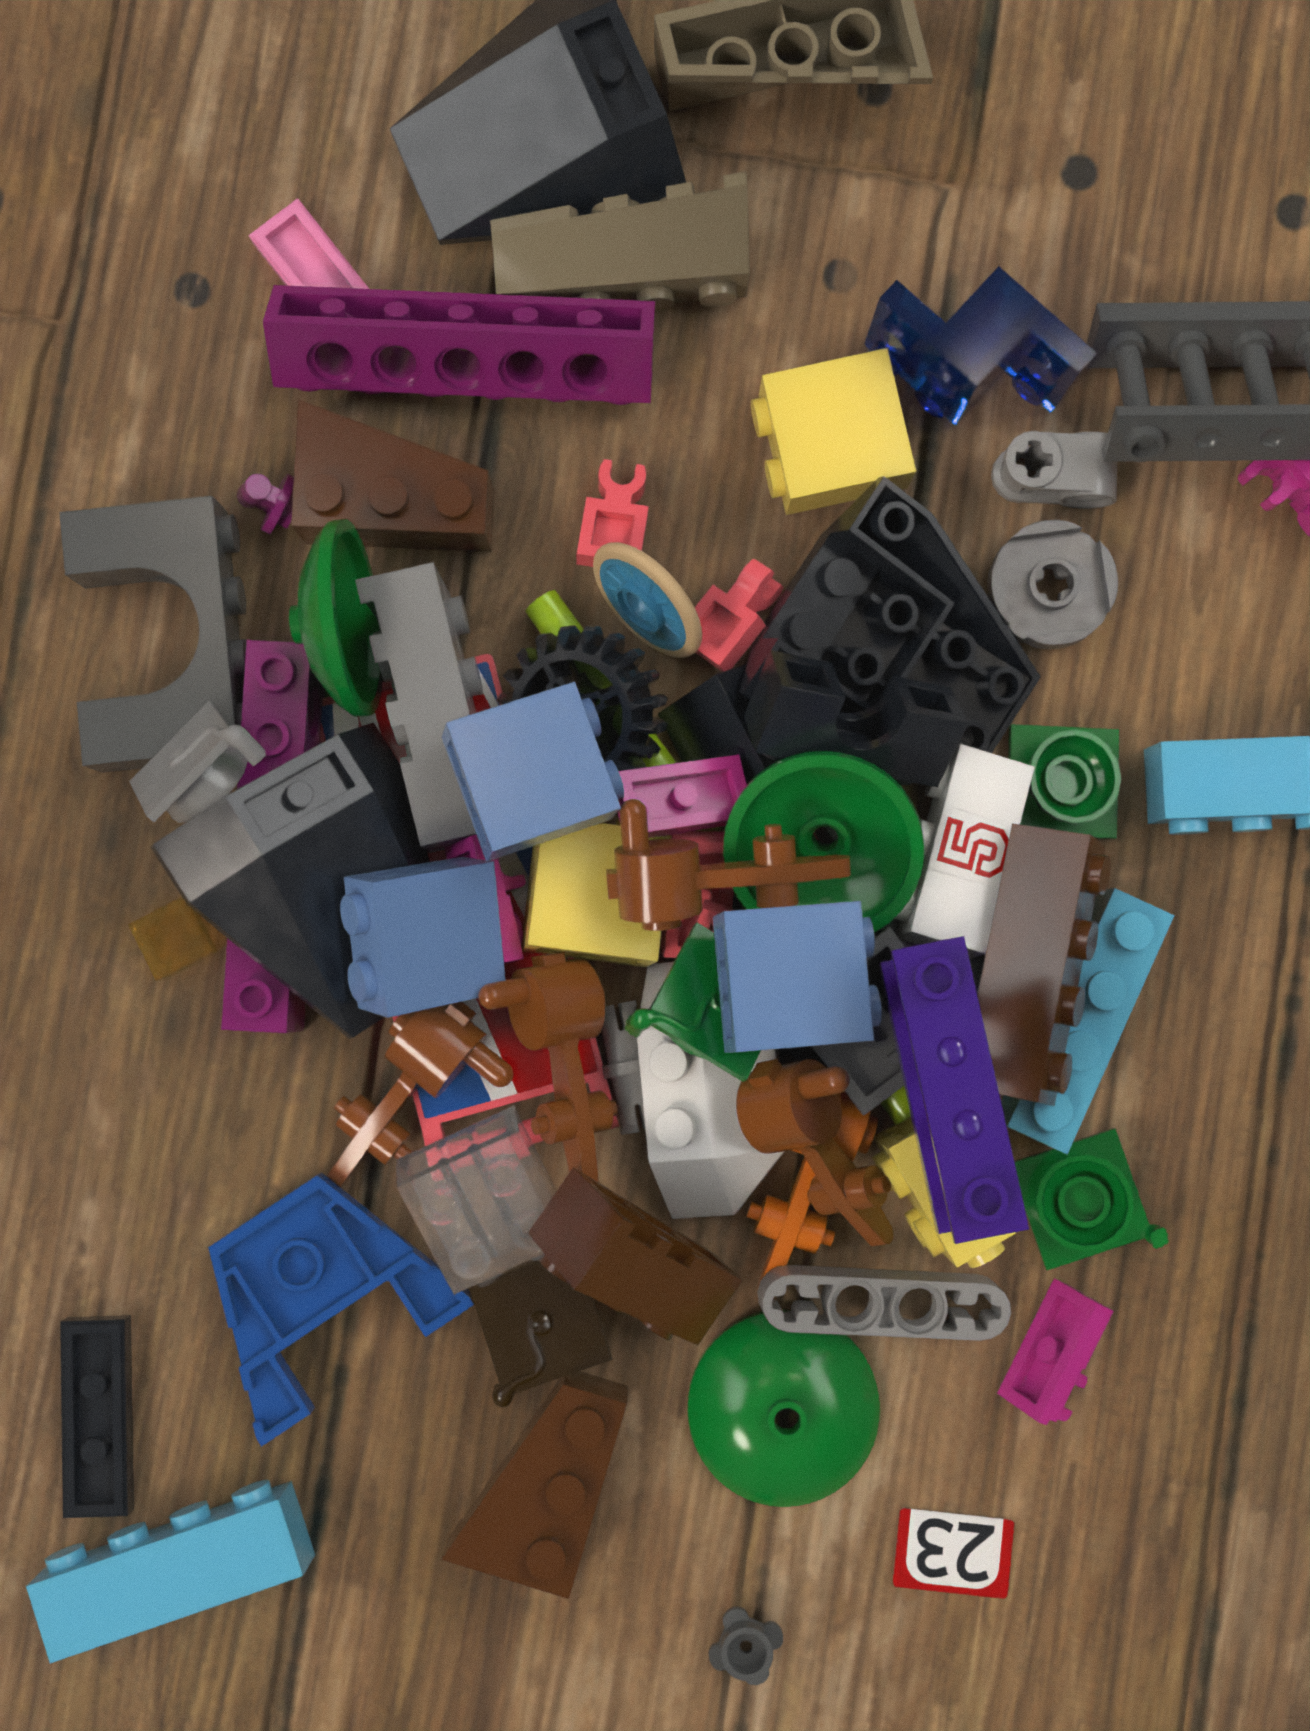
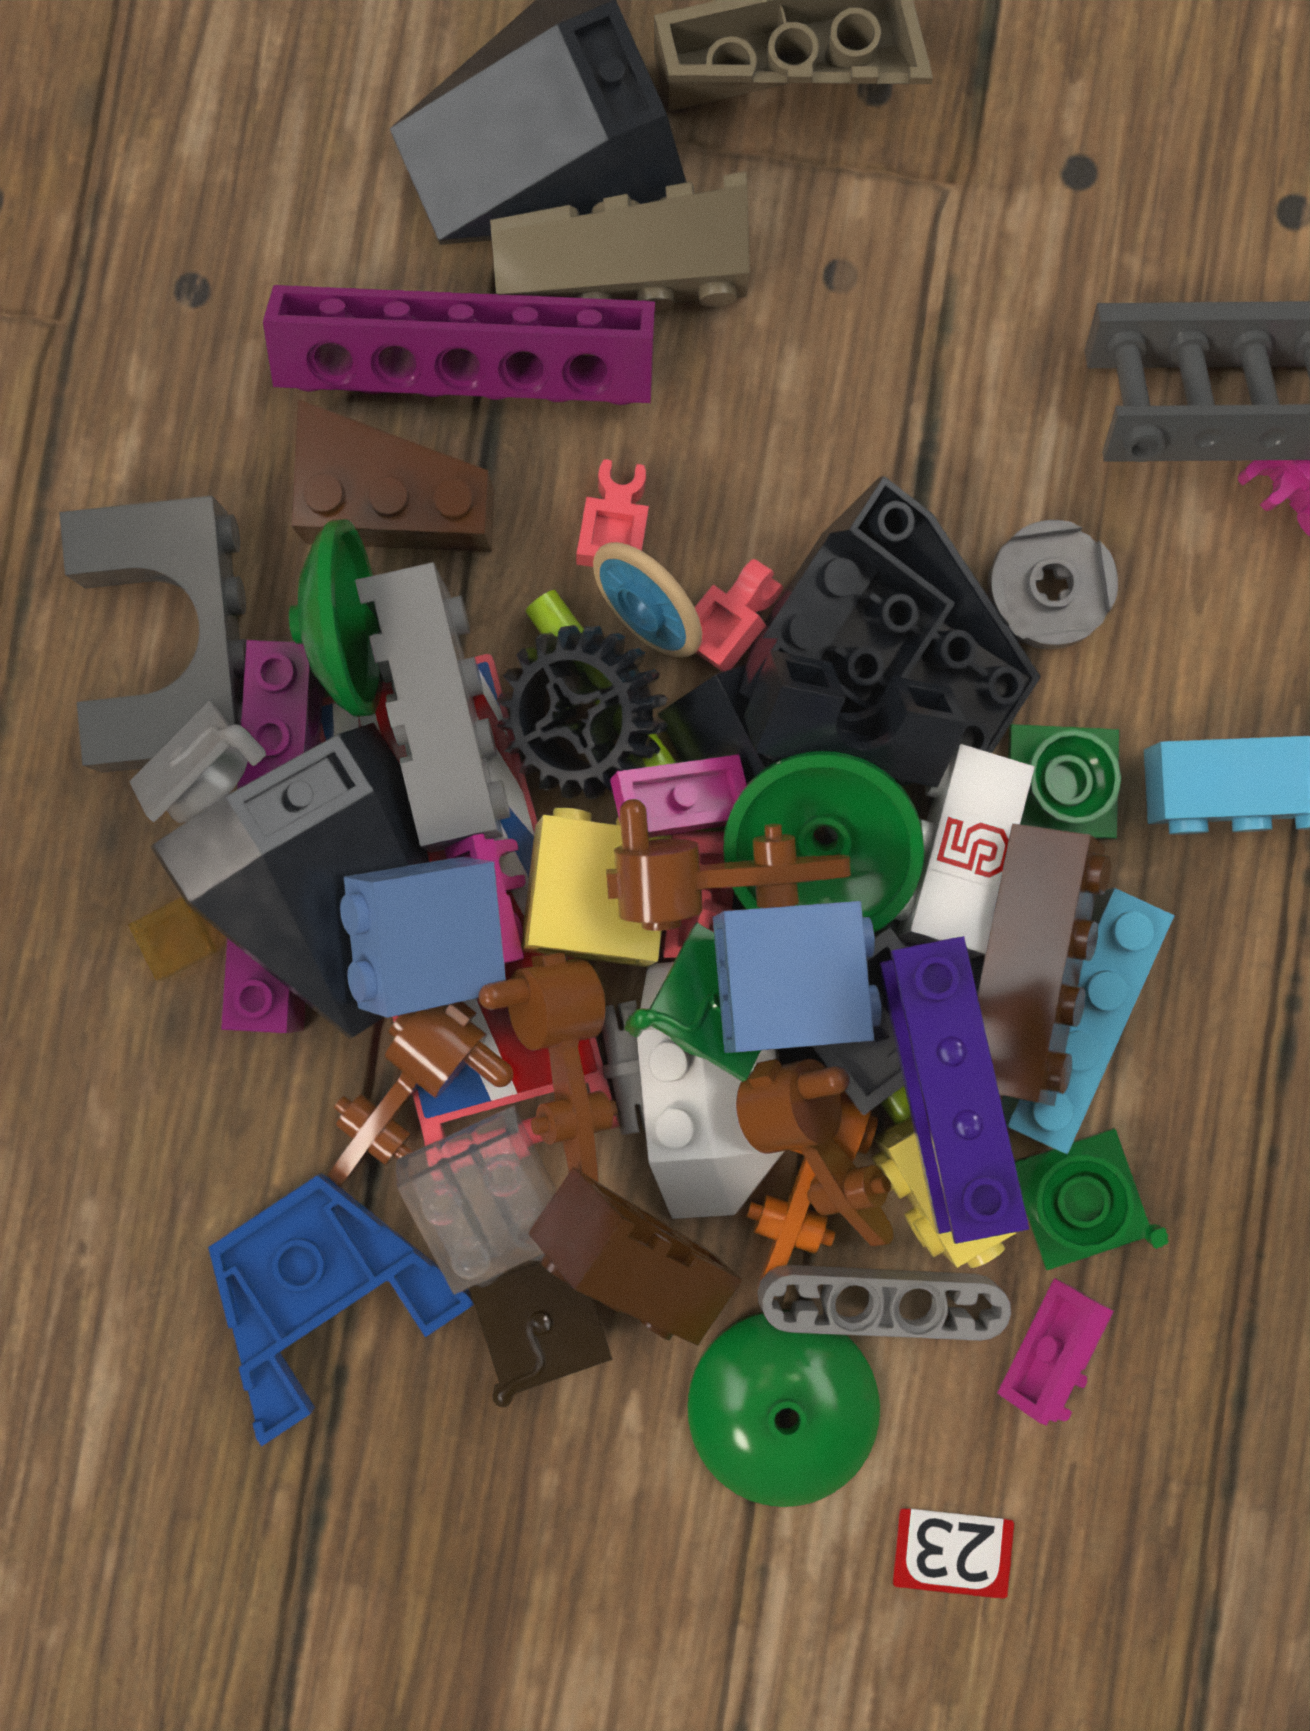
(97, 1416): black tile -> none
(170, 1570): medium azure brick -> none
(275, 501): magenta plate -> none
(302, 251): bright pink tile -> none
(532, 770): medium blue brick -> none
(545, 1492): reddish brown wedge -> none
(745, 1665): dark grey plate -> none
(832, 430): light yellow brick -> none
(988, 336): clear blue bracket -> none
(1066, 467): light grey piece -> none

